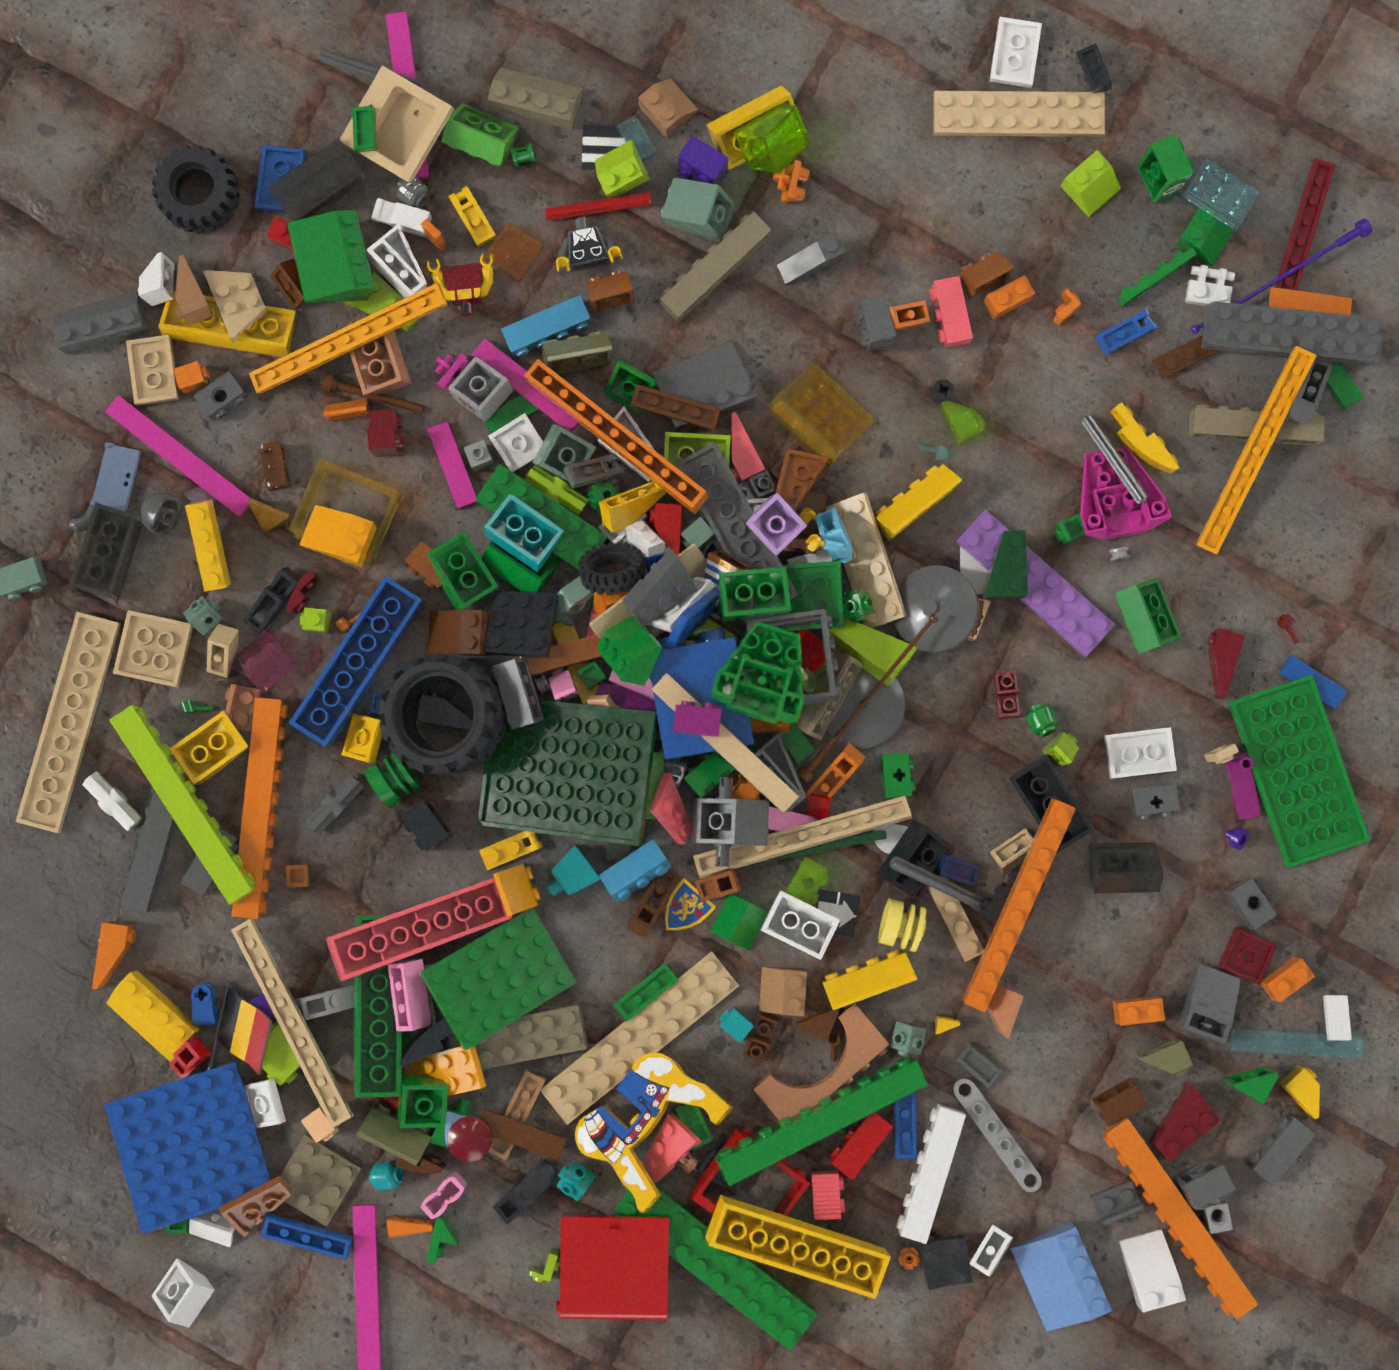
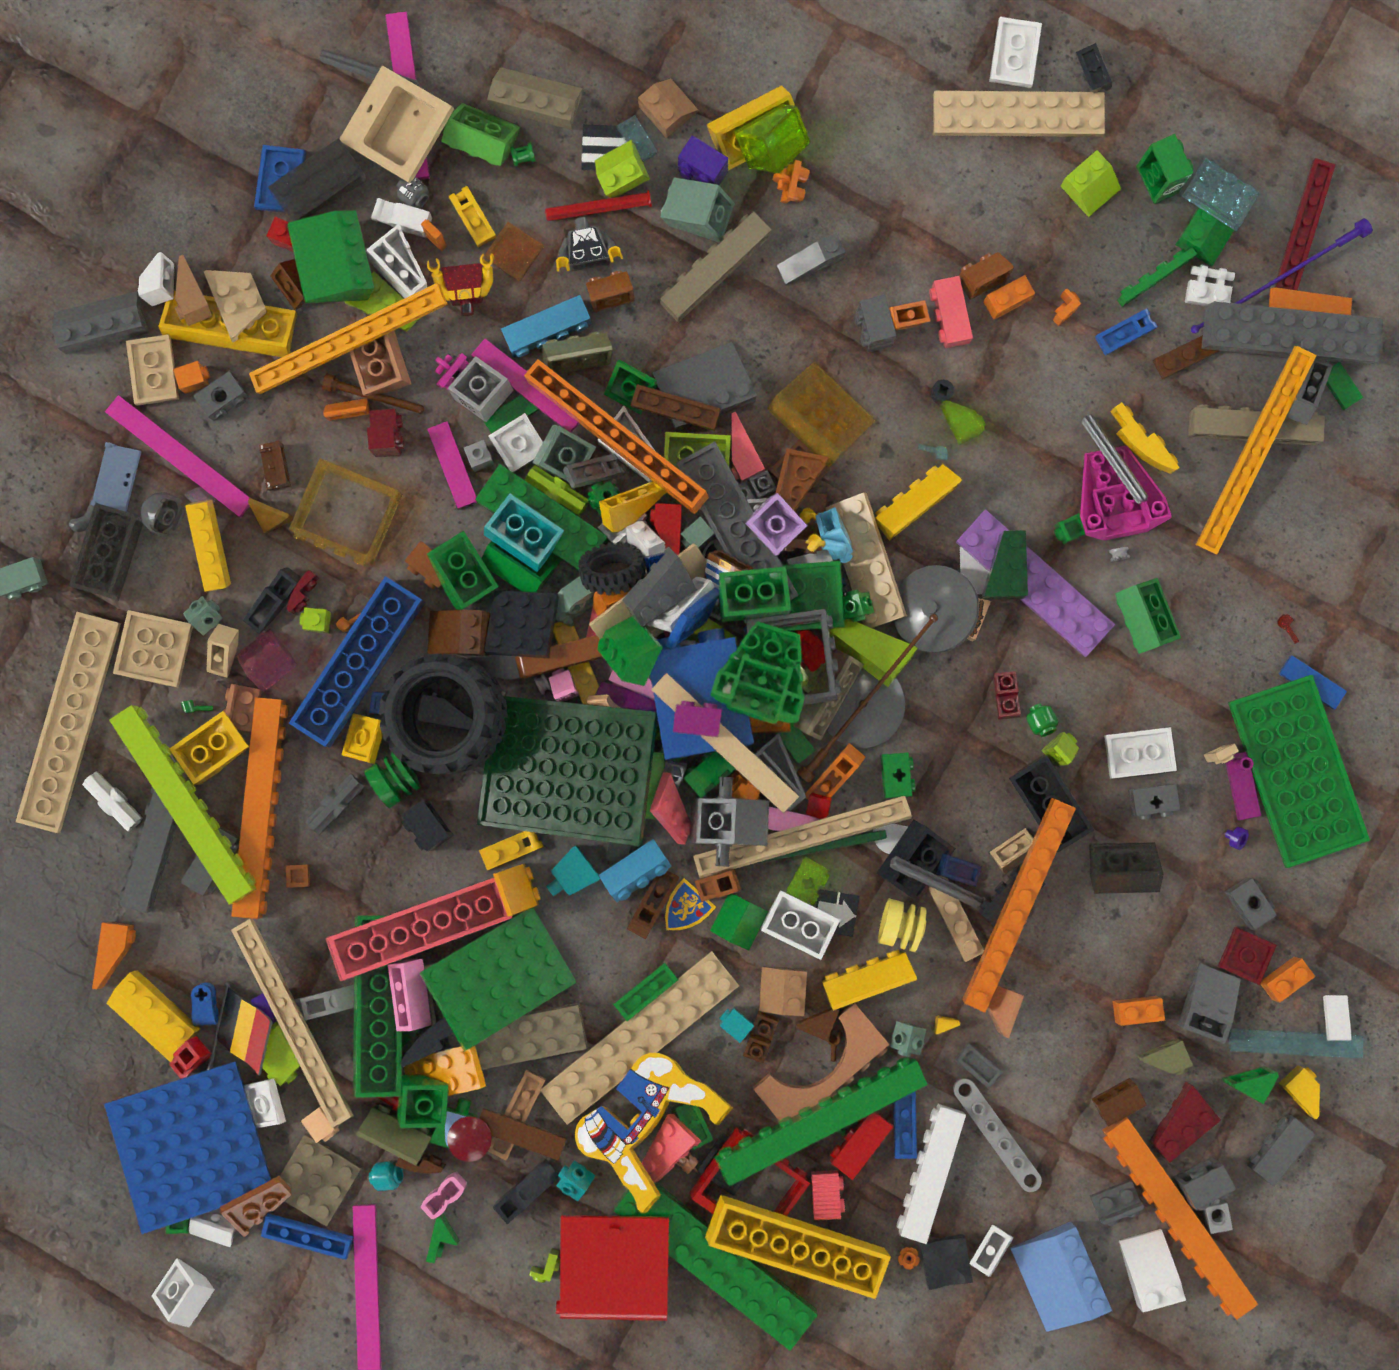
(181, 166): black tyre -> none
(339, 535): light orange slope -> none
(364, 129): green tile -> none
(403, 1226): orange slope -> none
(518, 693): dark grey brick -> none
(591, 675): green tile -> none
(1223, 657): dark red slope -> none

